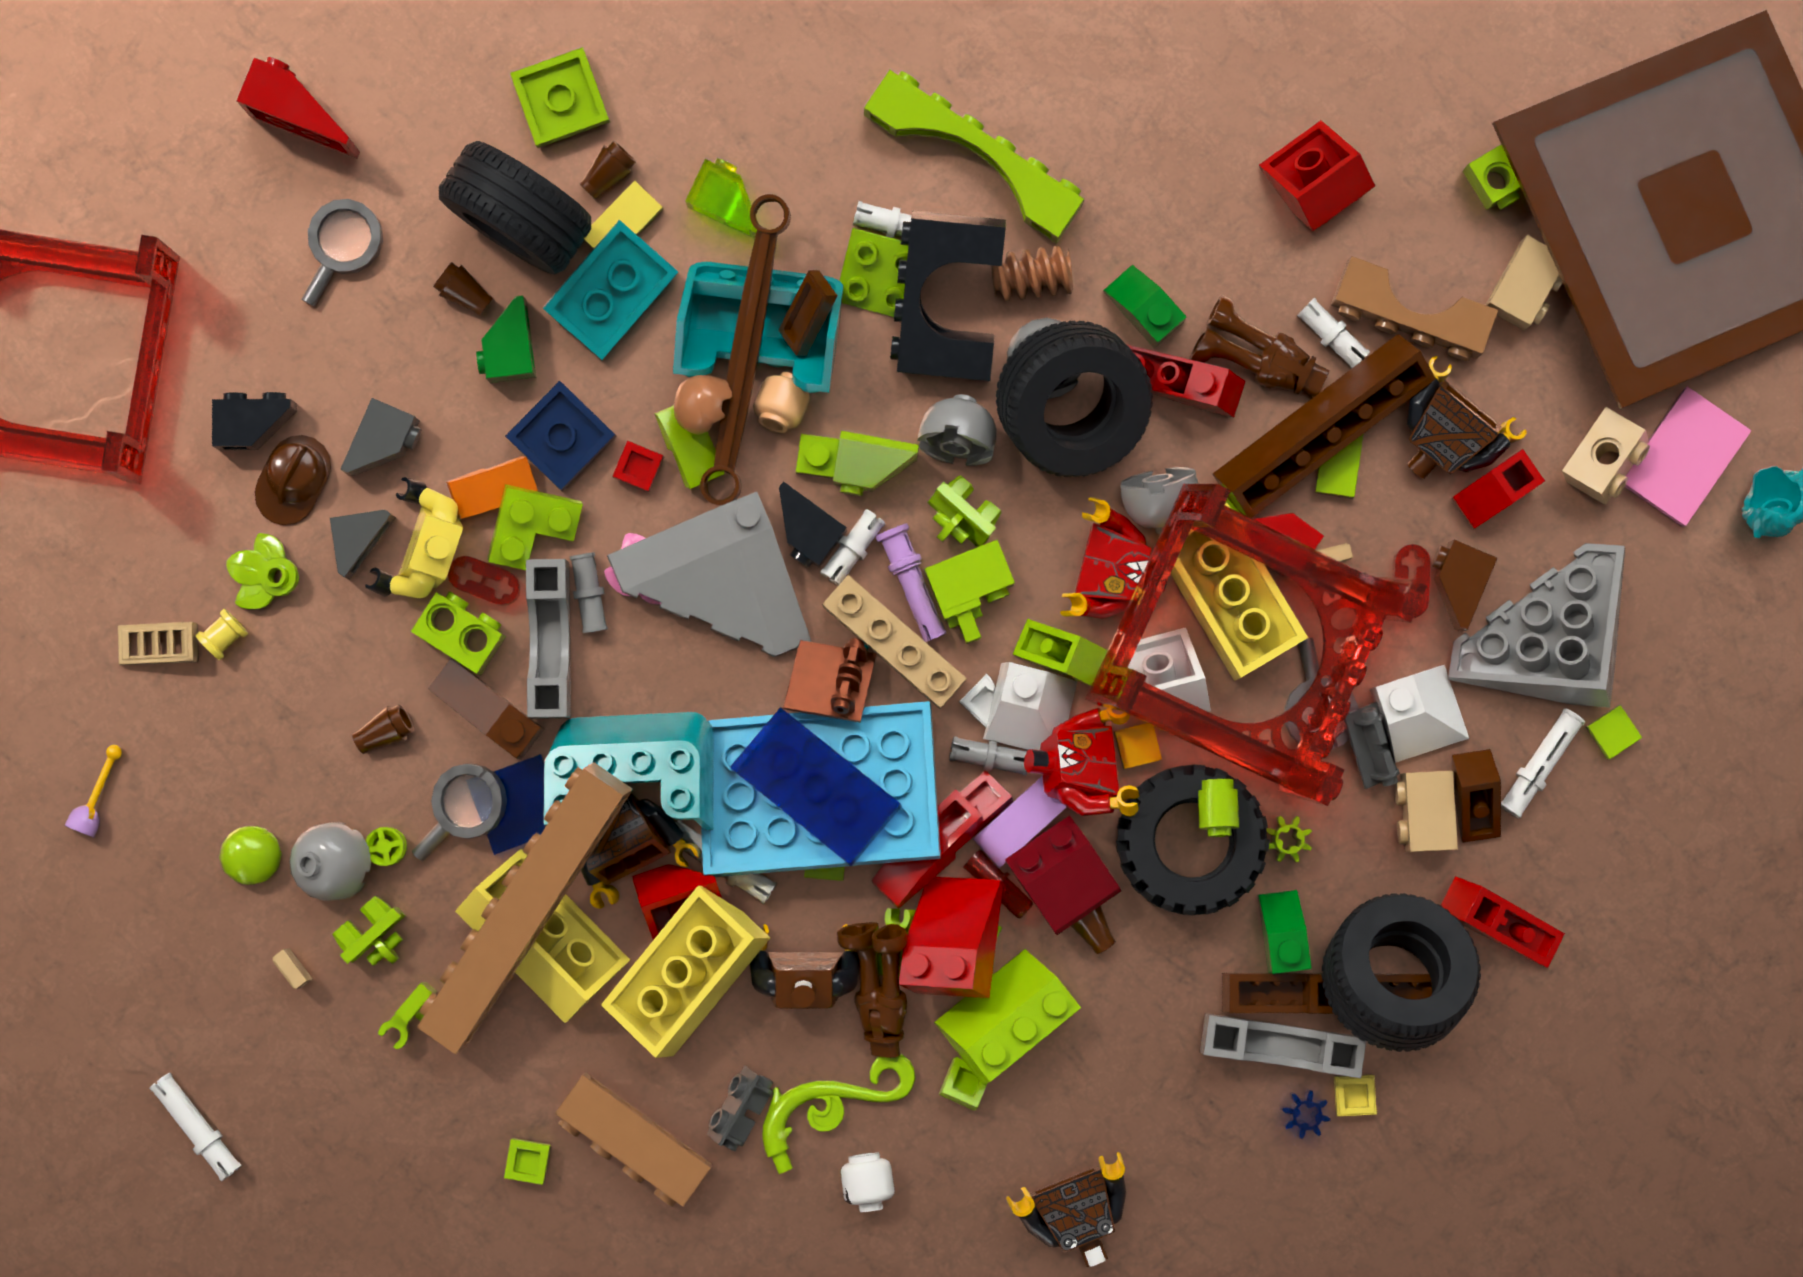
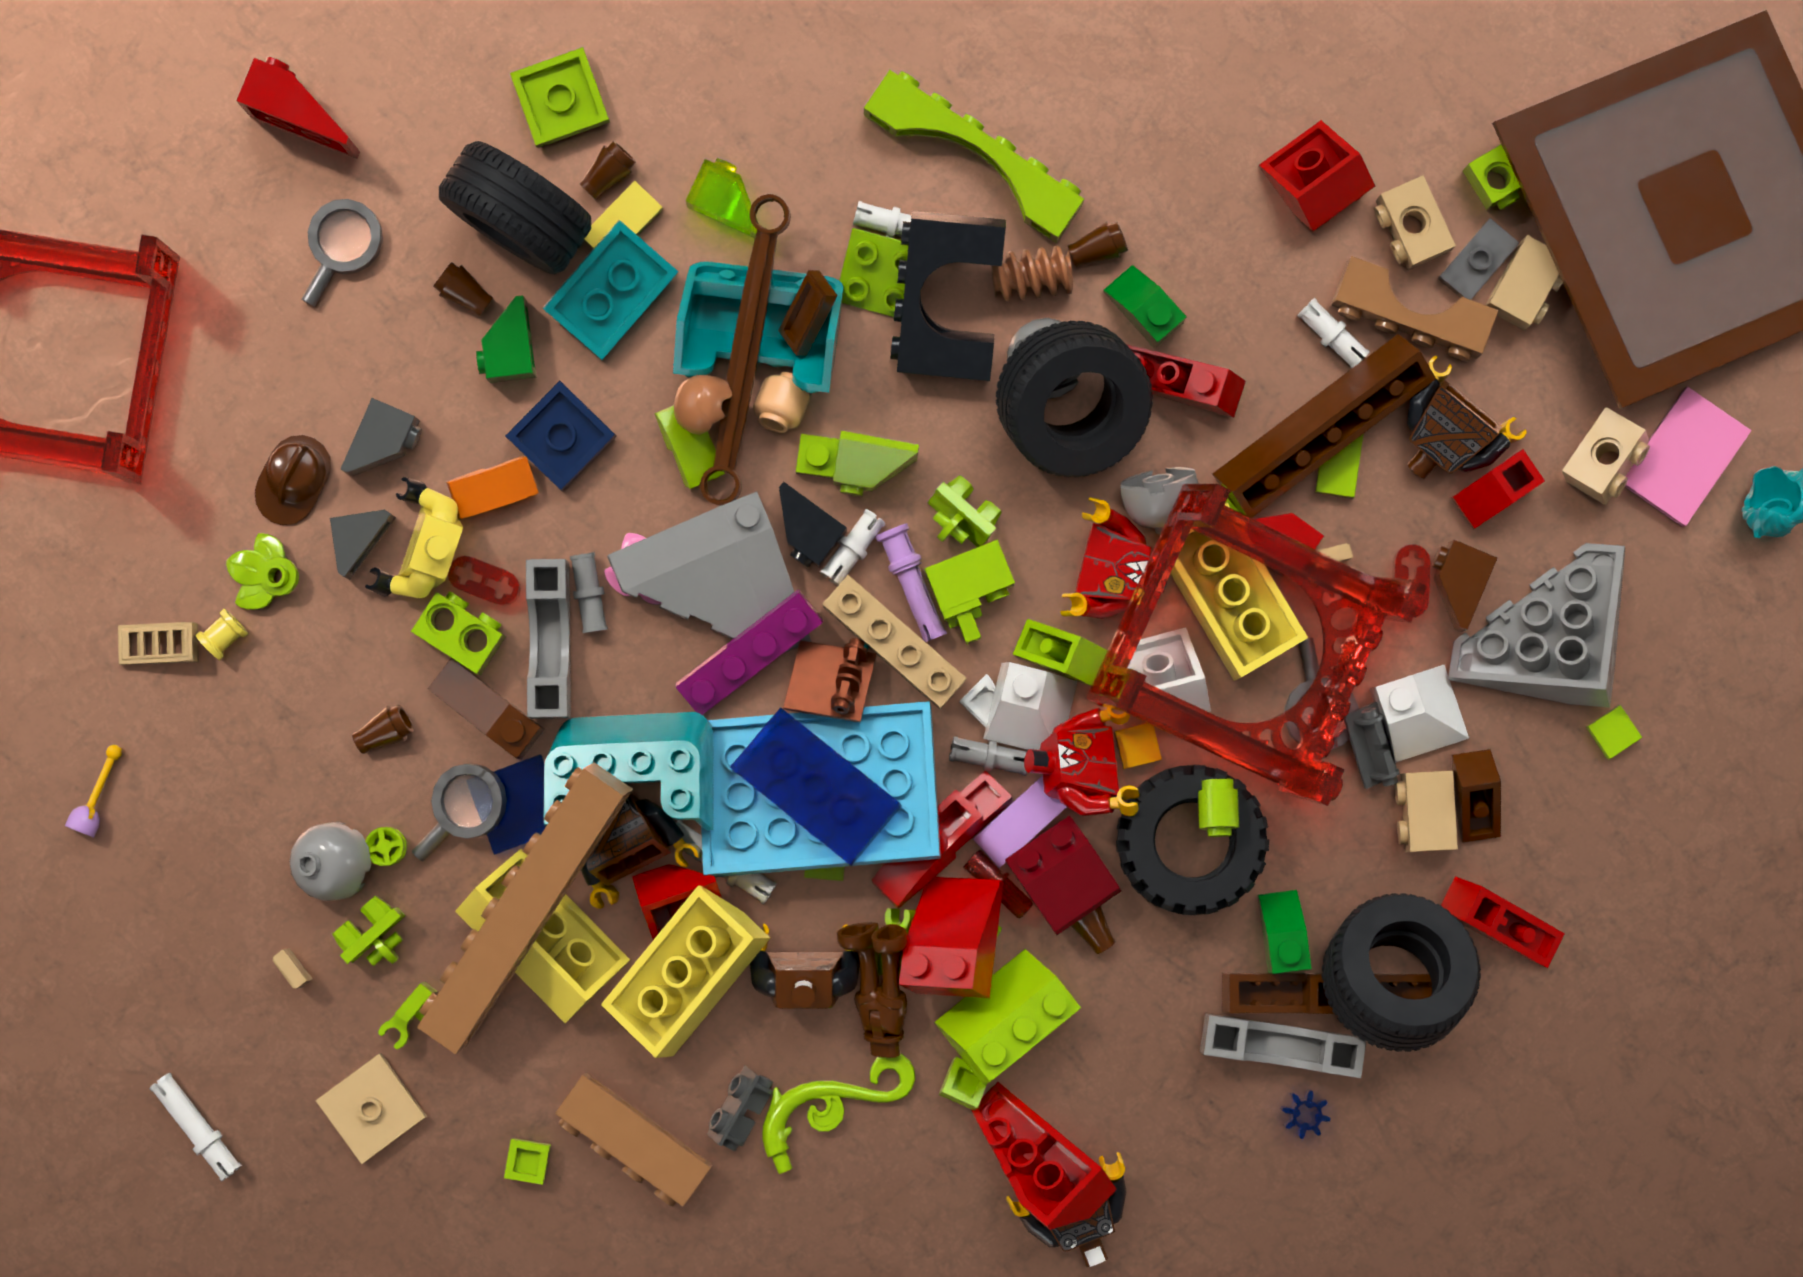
(246, 422): black slope -> none
(250, 855): lime hair -> none
(371, 1108): none -> tan plate
(525, 514): lime plate -> none
(638, 466): red plate -> none
(749, 652): none -> magenta plate
(867, 1181): white head -> none
(958, 430): light grey cylinder -> none
(1042, 1165): none -> red wedge
(1099, 245): none -> reddish brown cone
(1280, 362): reddish brown piece -> none
(1298, 834): lime gear -> none
(1355, 1095): light yellow tile -> none
(1414, 200): none -> tan brick
(1478, 260): none -> flat silver plate
(1542, 762): white pin -> none

